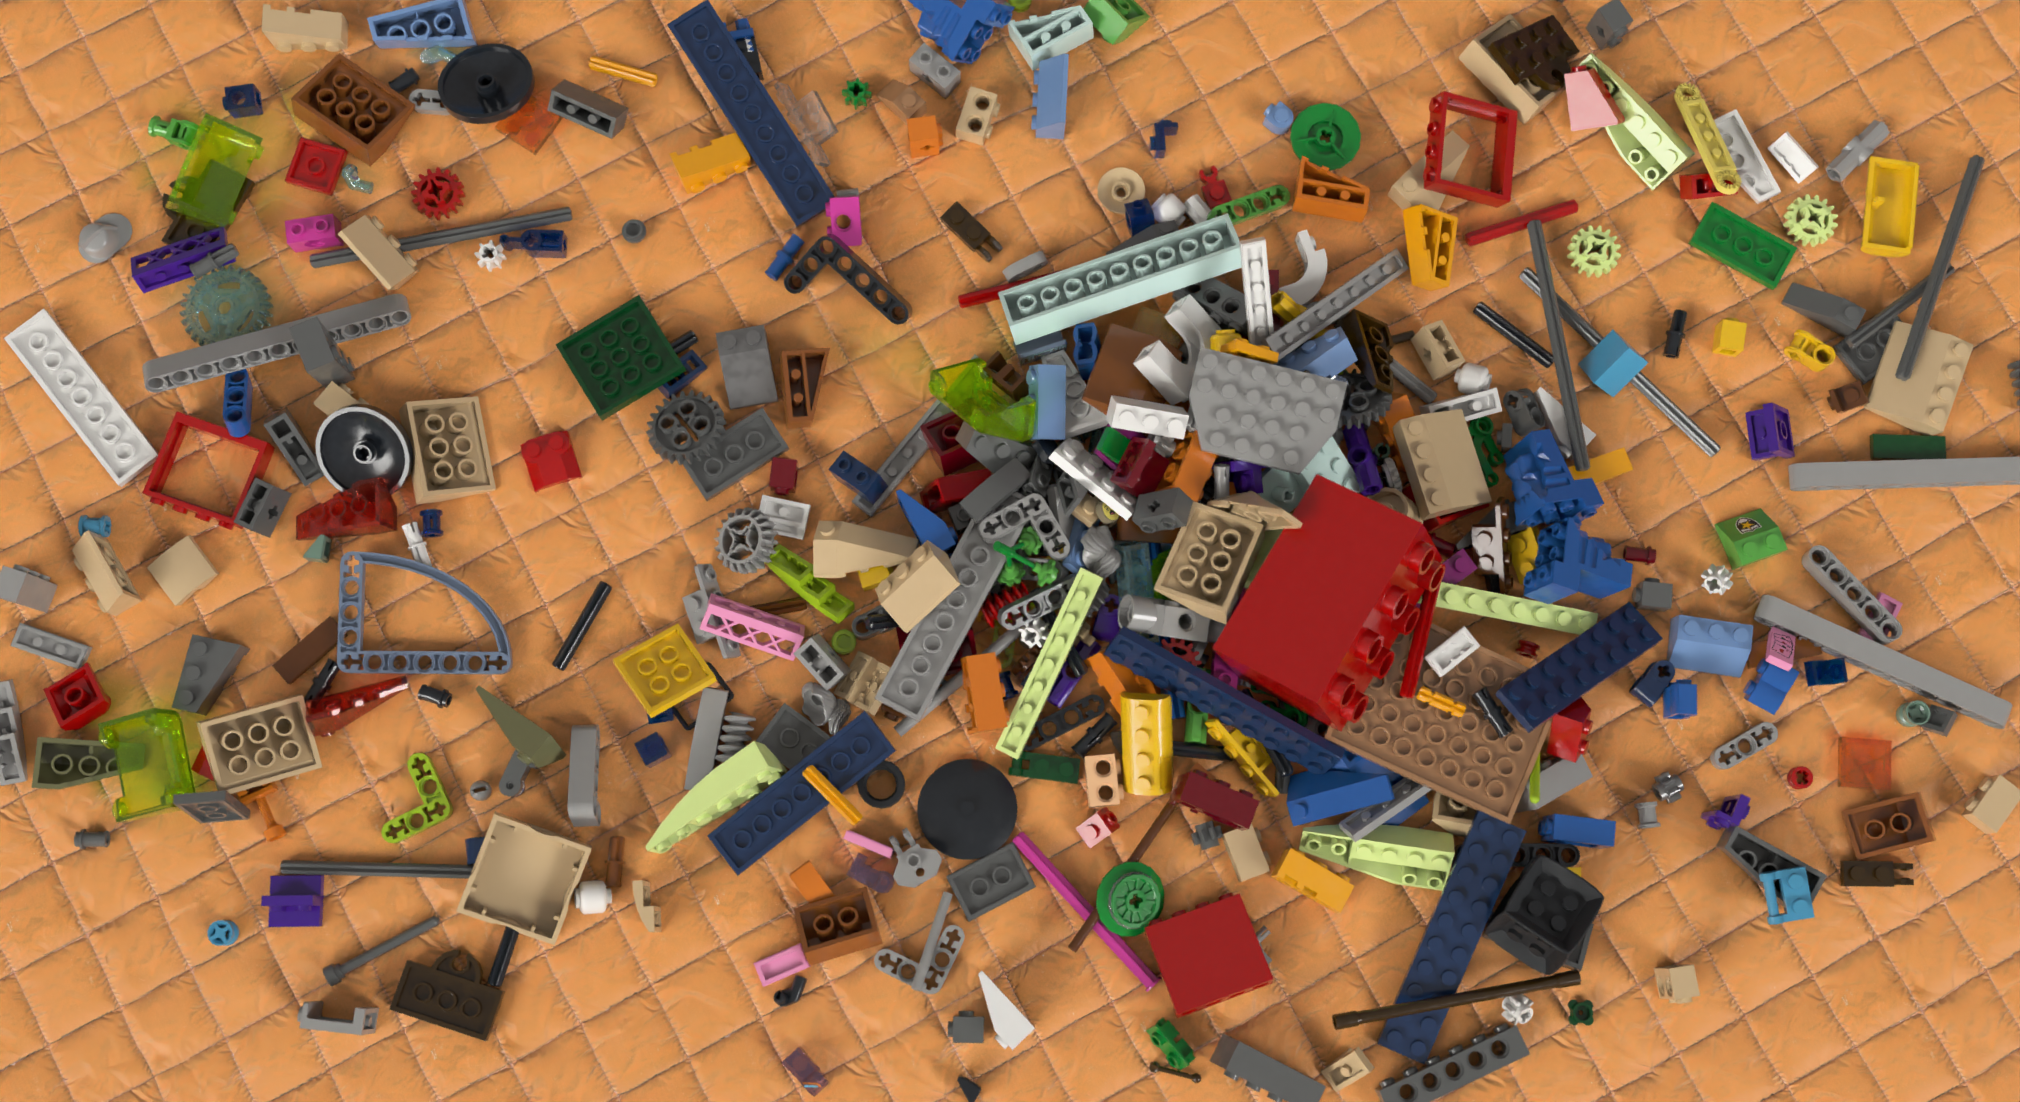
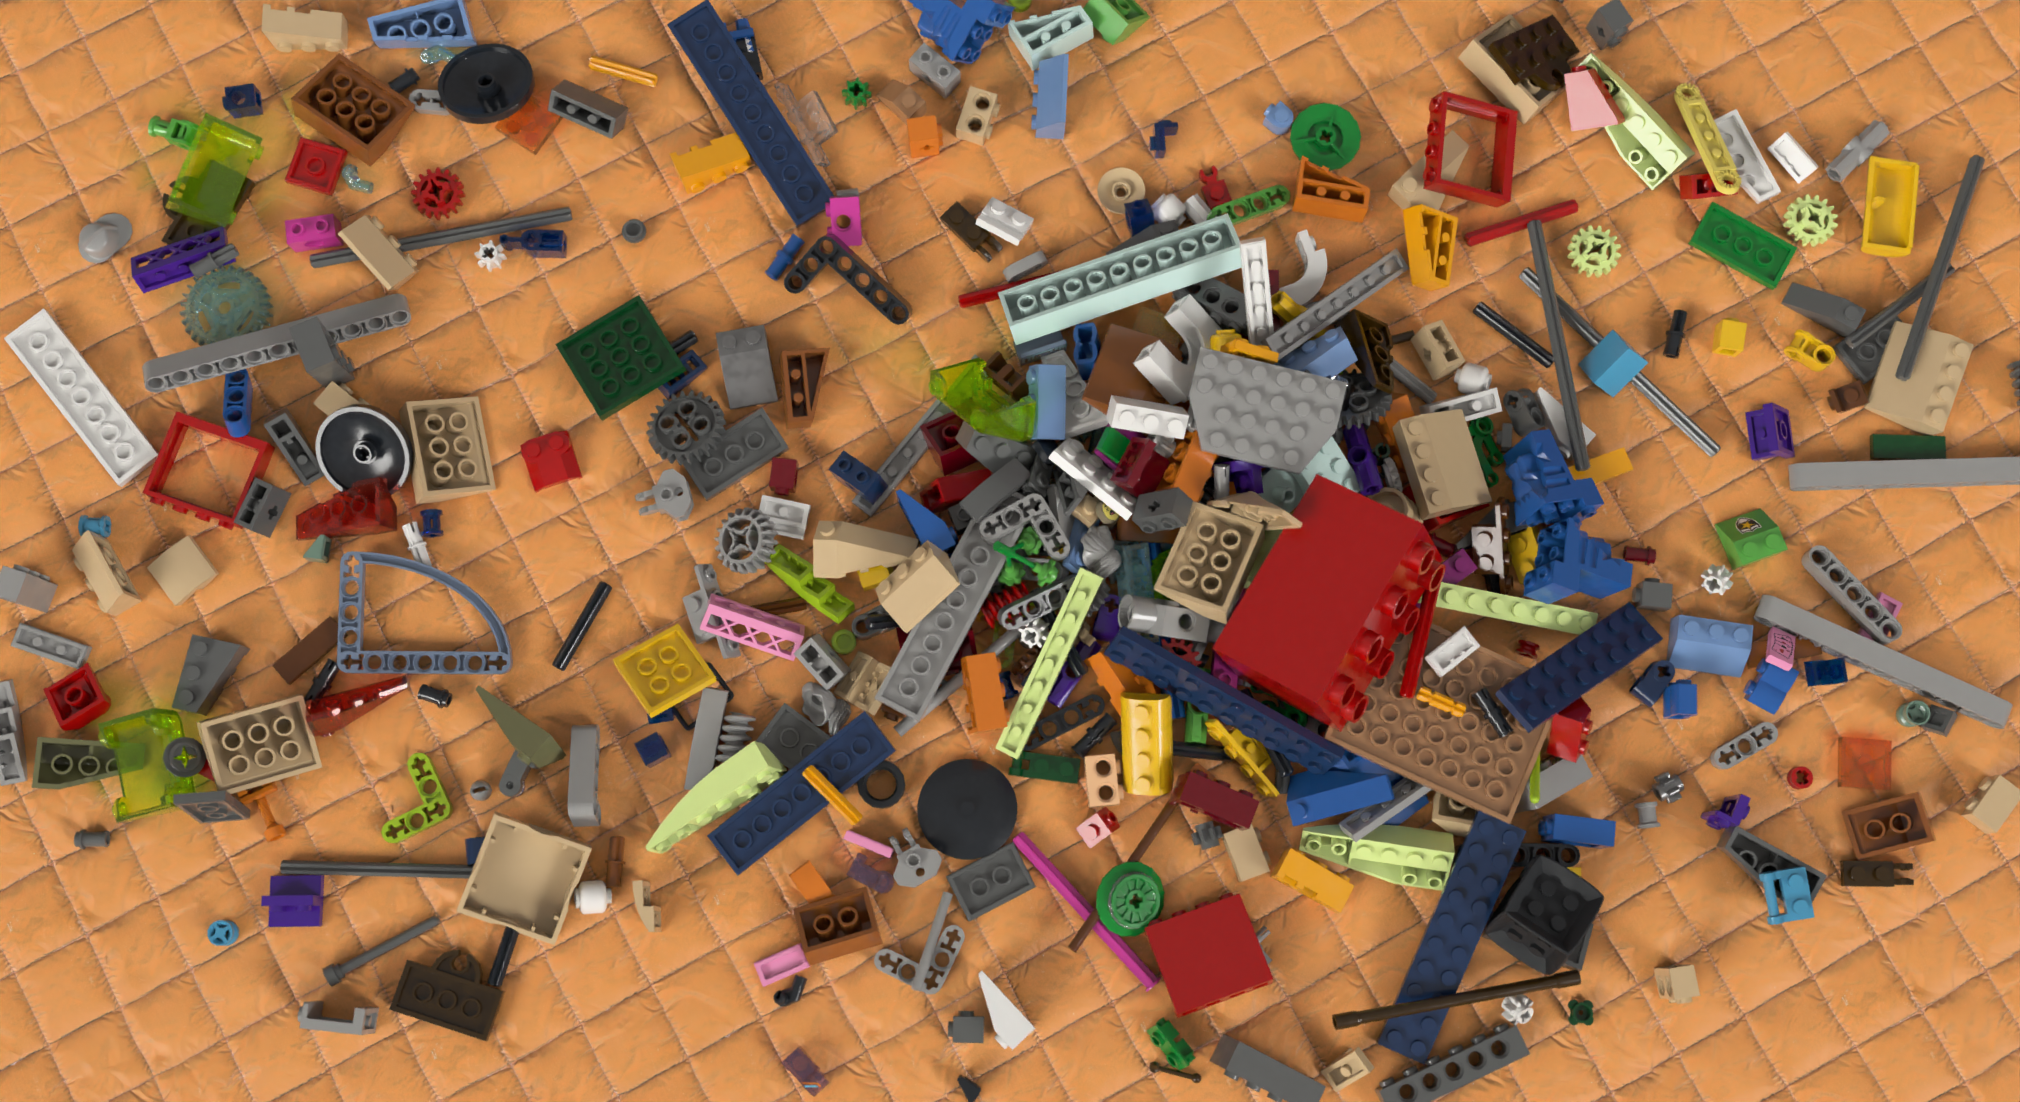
(192, 748): none -> dark grey gear
(667, 497): none -> light grey hinge
(1004, 221): none -> white plate

